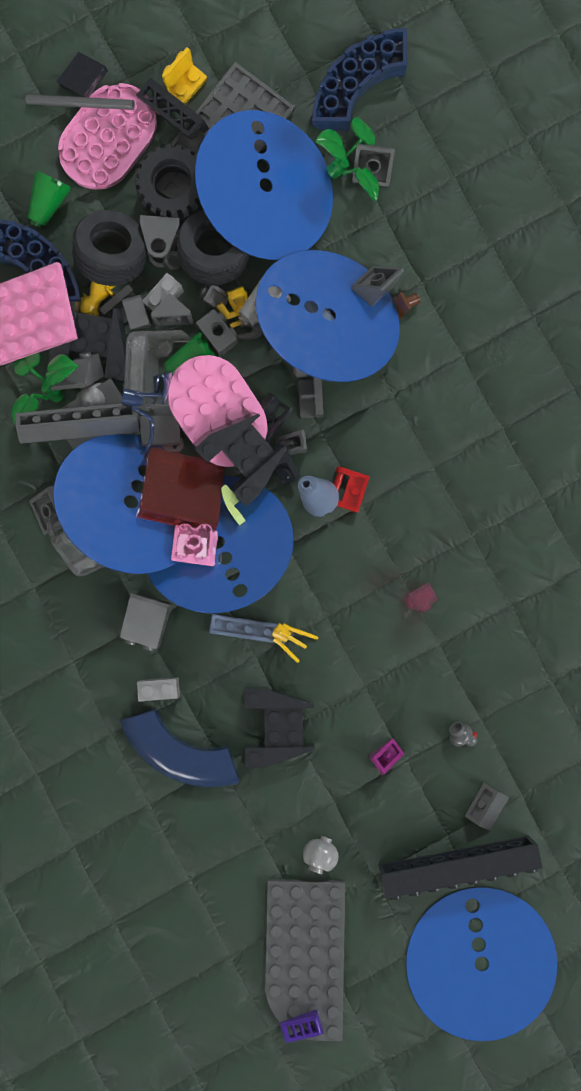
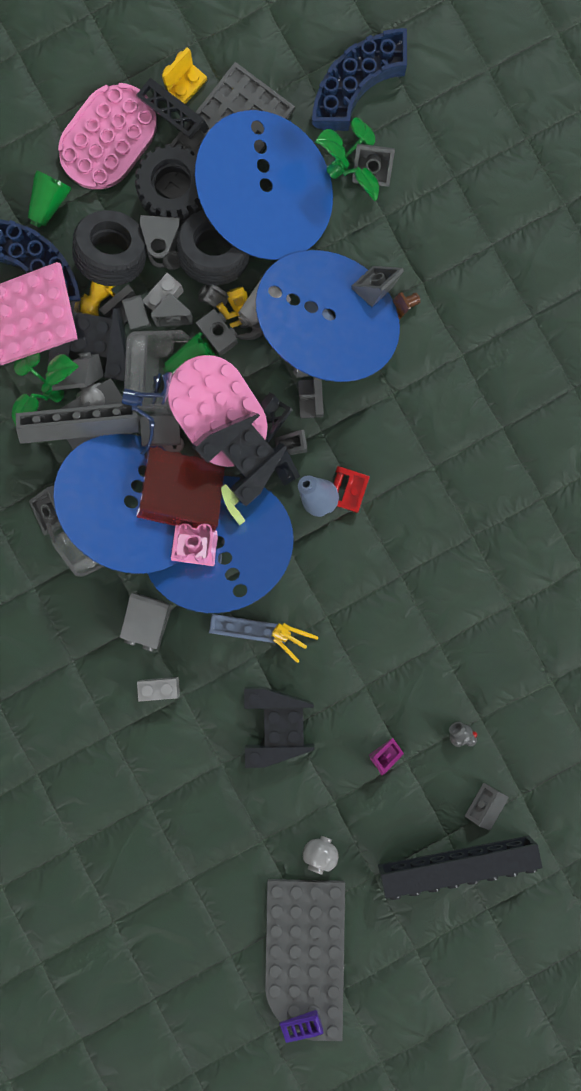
(82, 75): black tile -> none
(85, 102): dark grey piece -> none
(176, 757): dark blue brick -> none
(420, 598): clear pink brick -> none
(490, 1001): blue piece -> none

